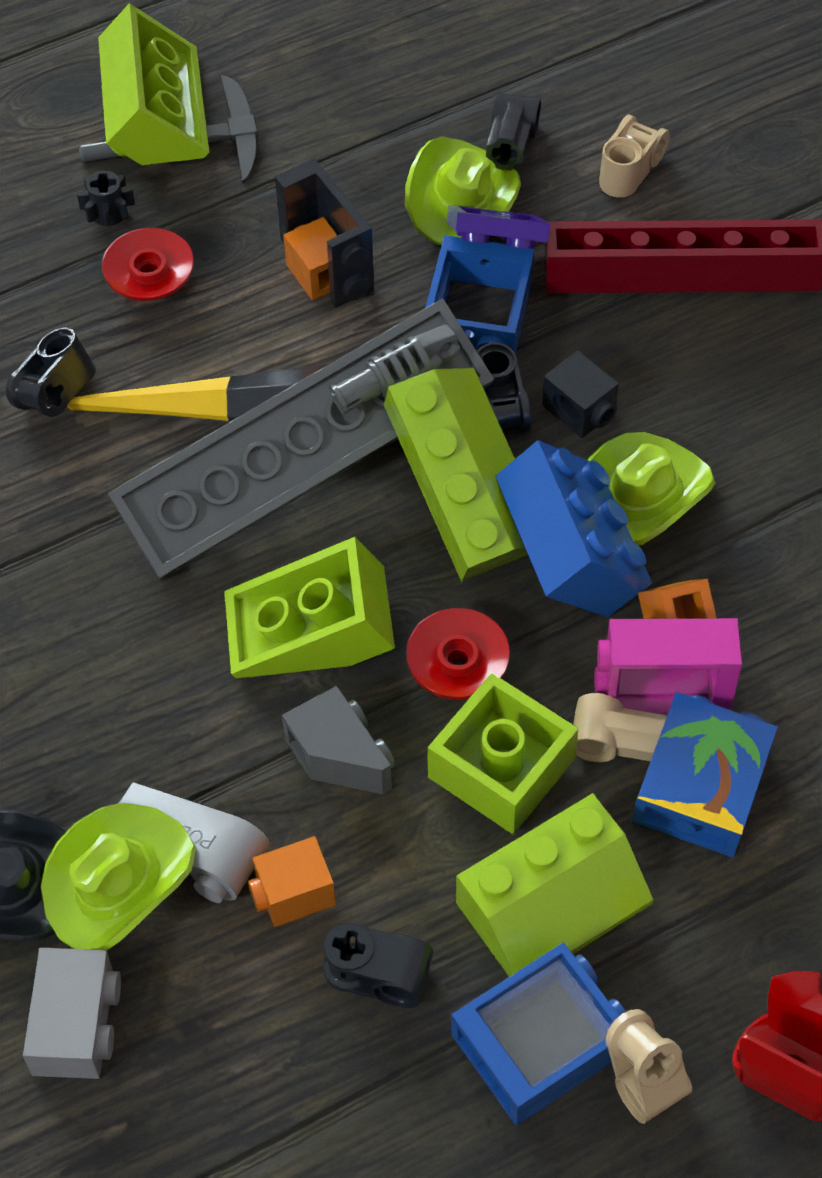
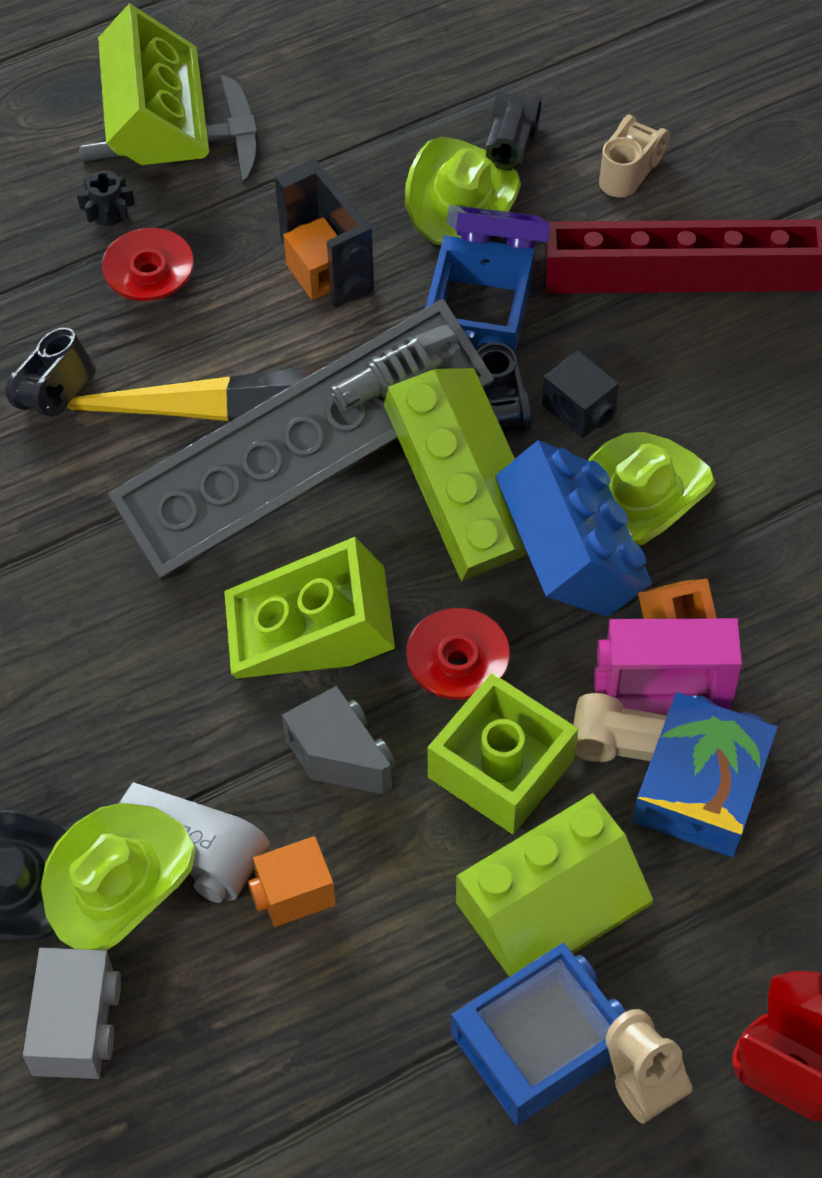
(381, 965): black piece -> none

